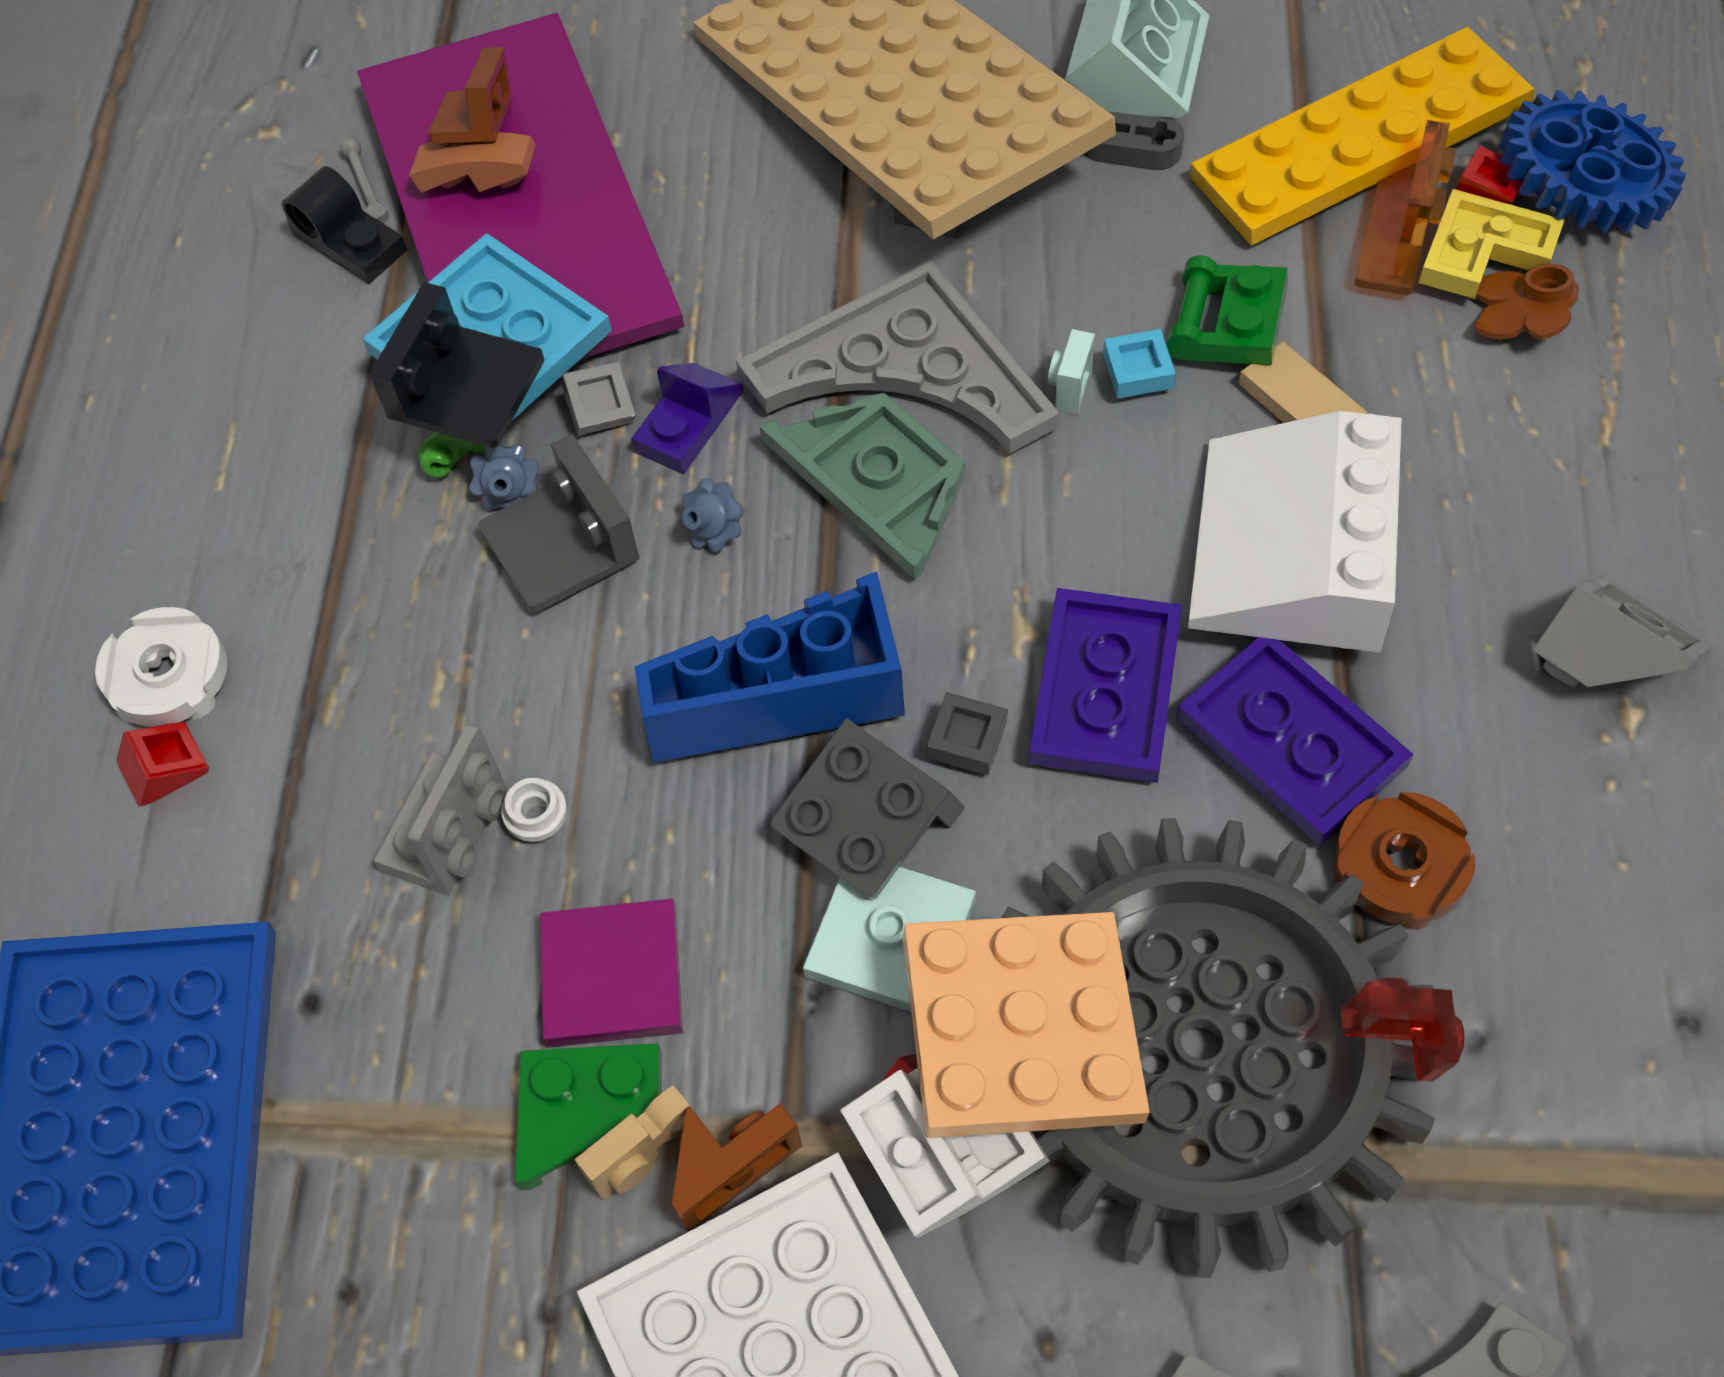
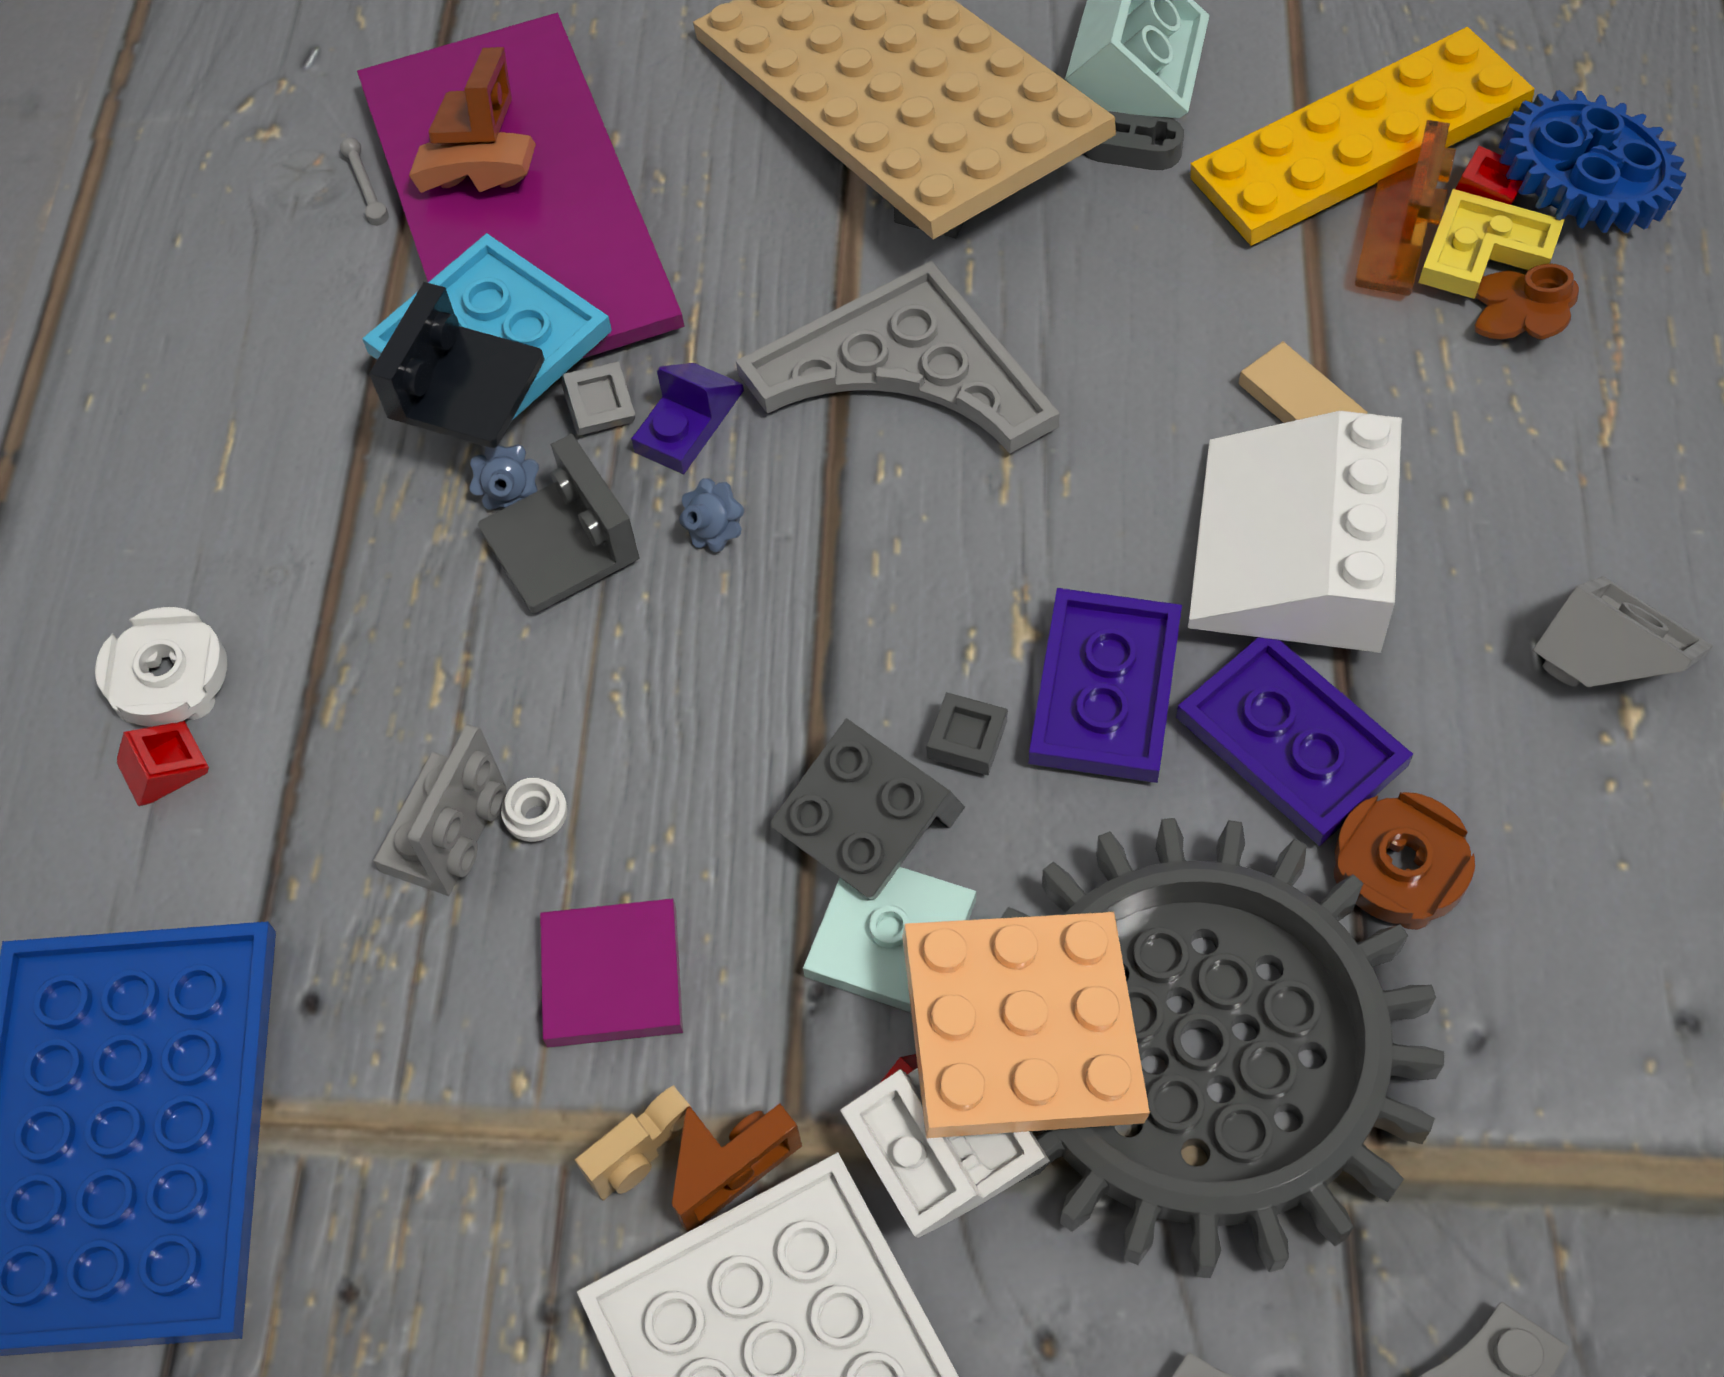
(331, 220): black plate -> none
(441, 452): bright green arm -> none
(576, 1099): green wing -> none
(776, 677): blue wedge -> none
(877, 472): sand green wing -> none
(1072, 371): light aqua plate -> none
(1138, 363): medium azure plate -> none
(1247, 315): green plate -> none
(1399, 1012): clear red bracket -> none

